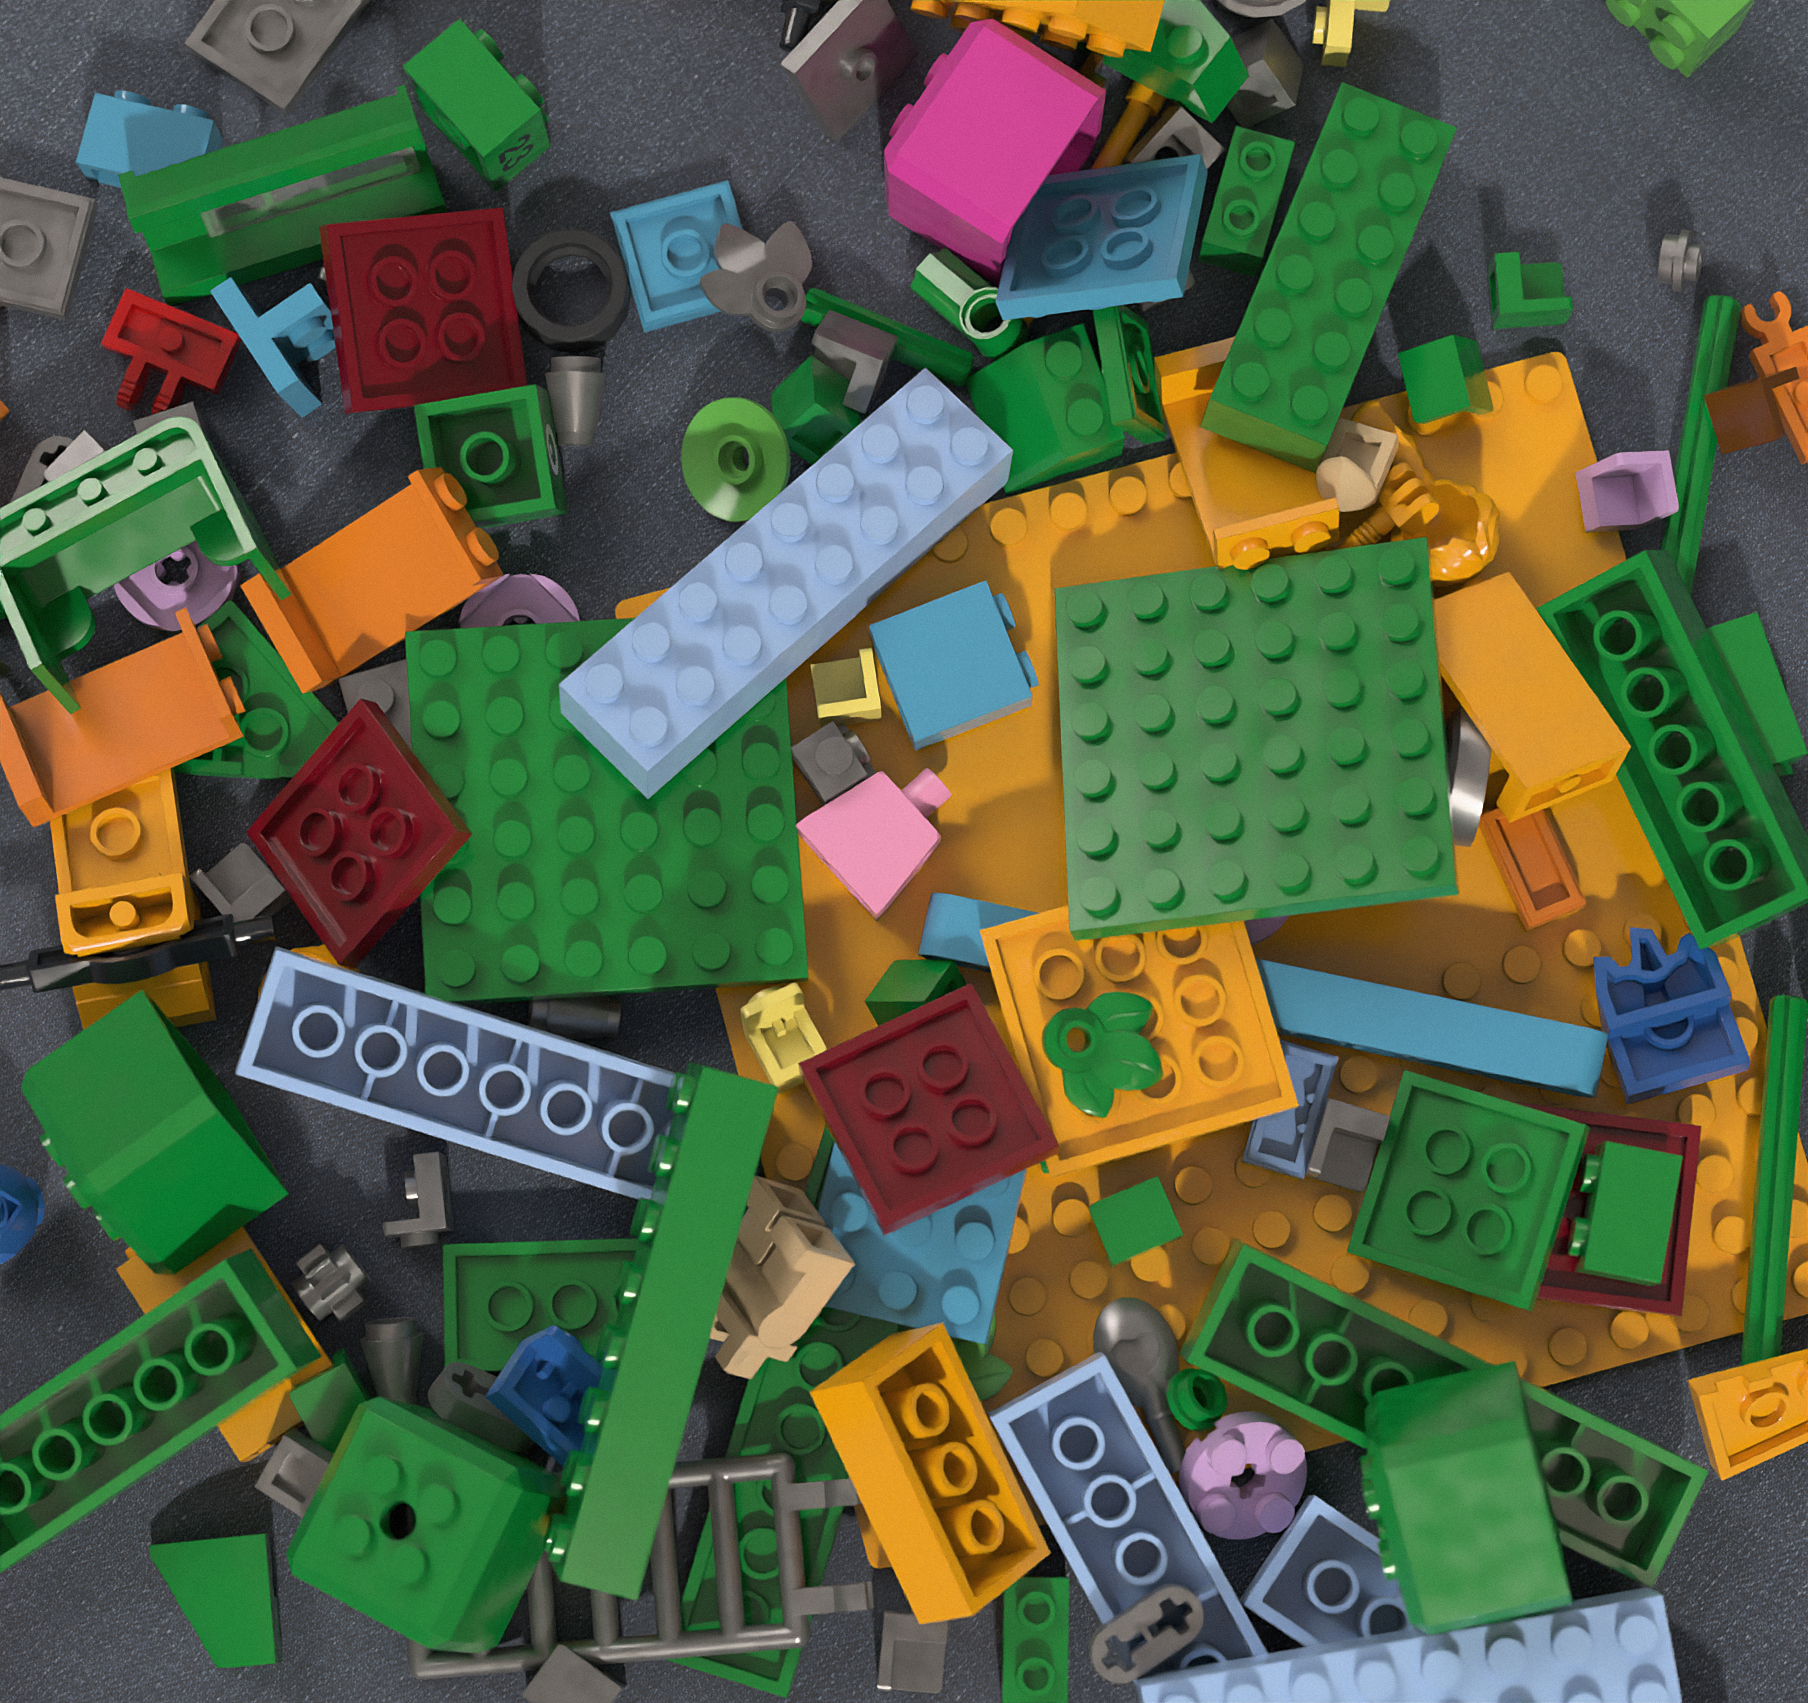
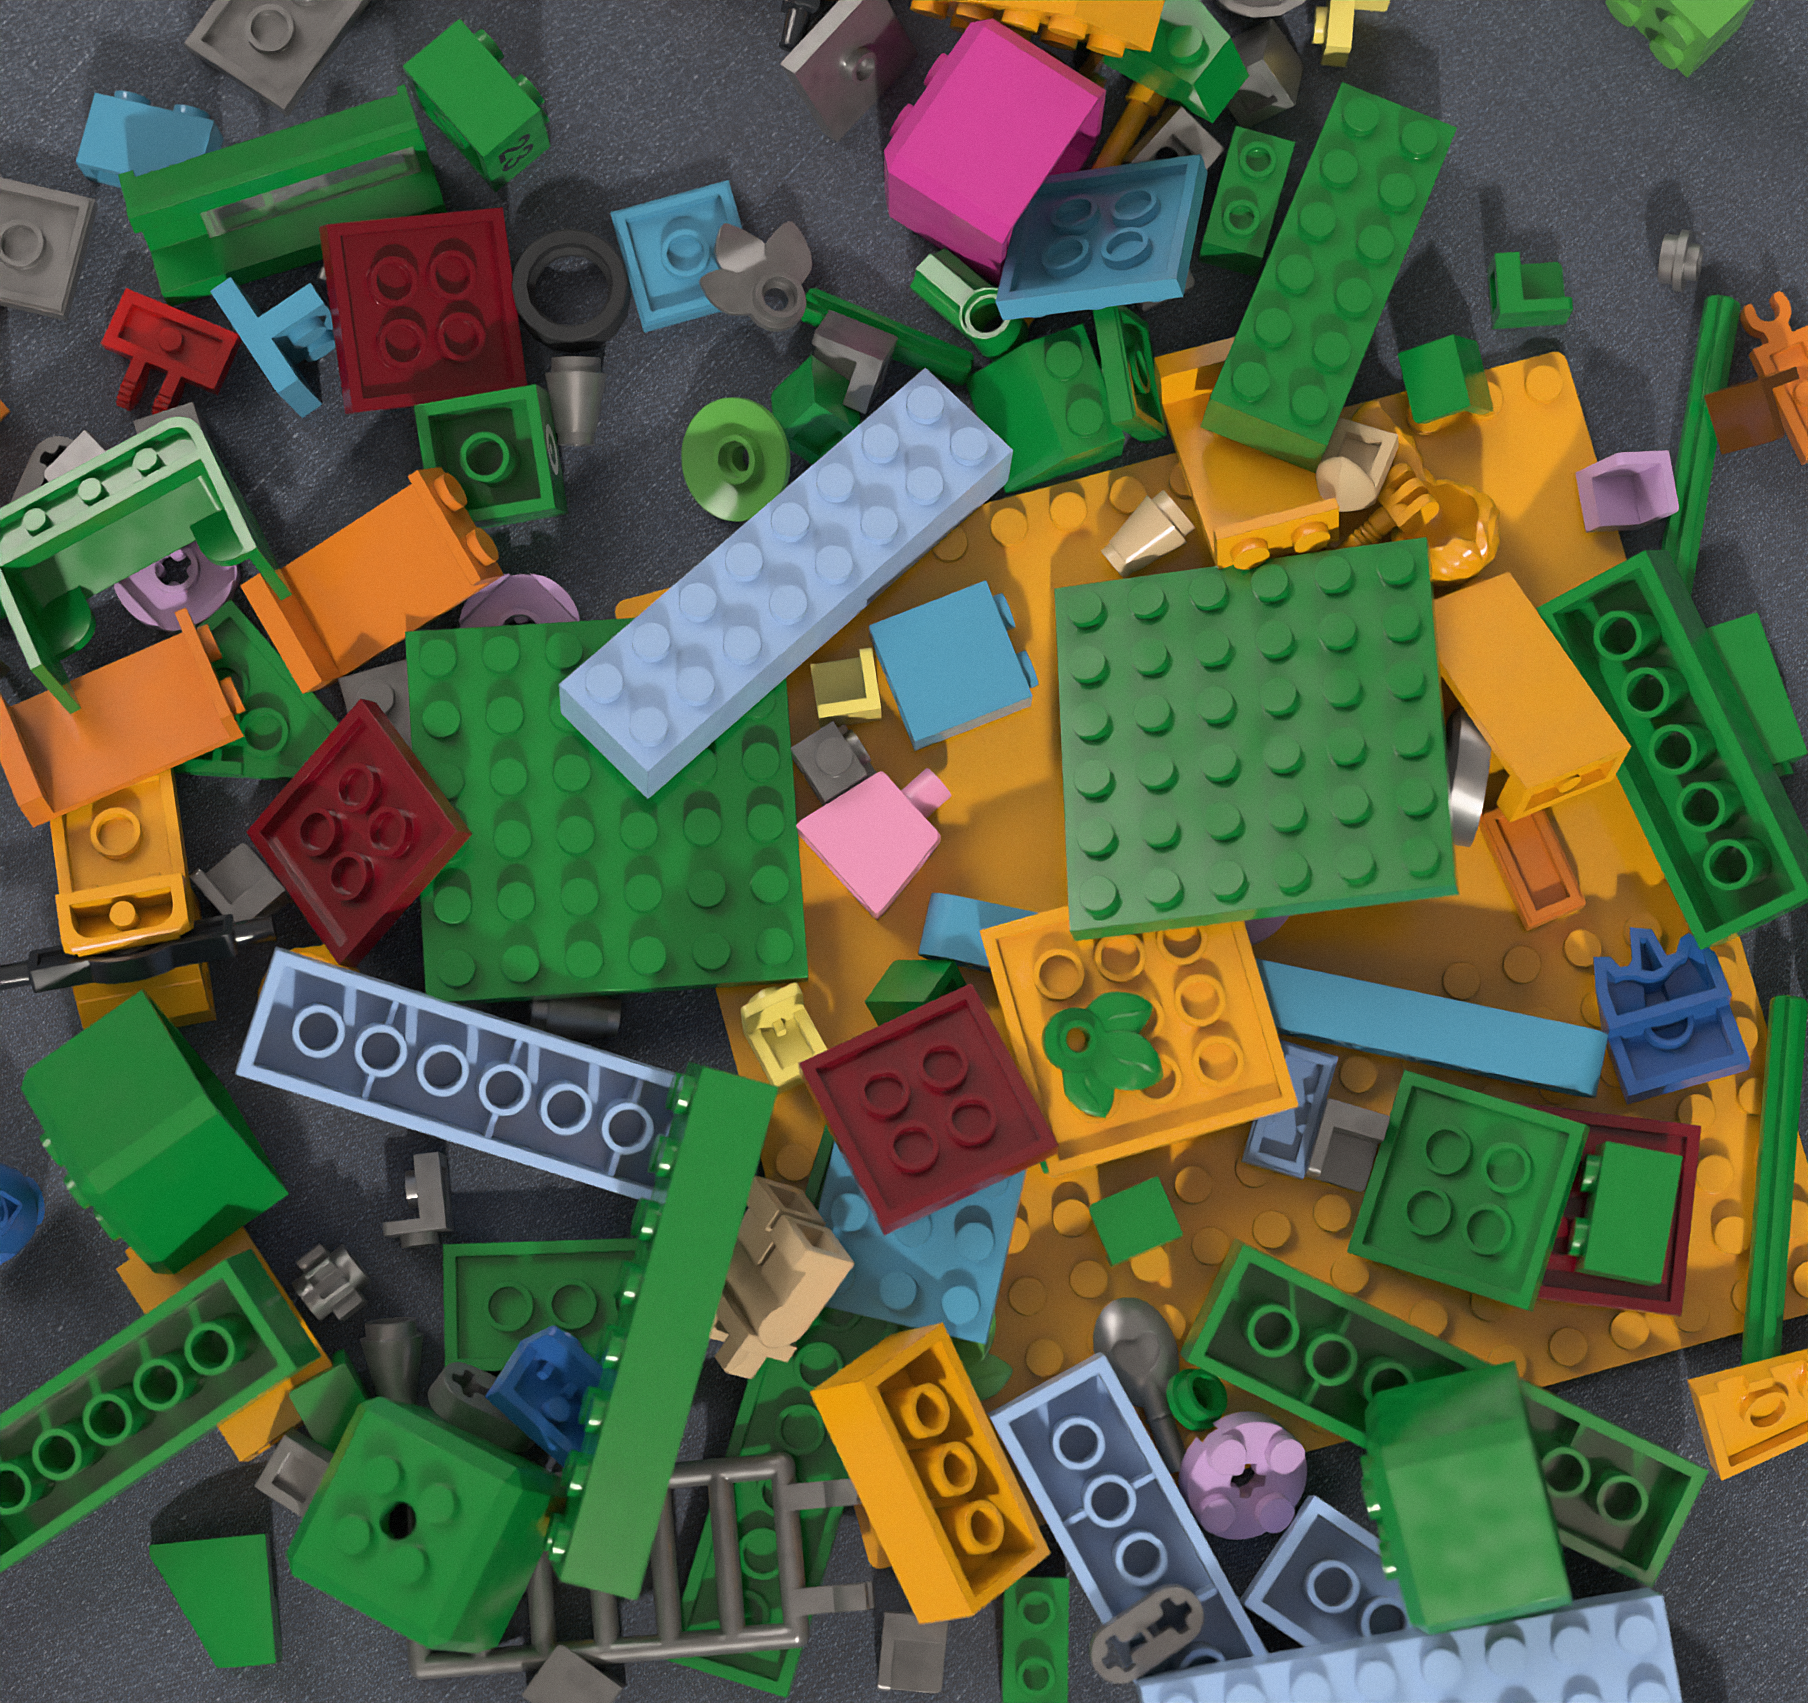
(1148, 535): none -> tan cone

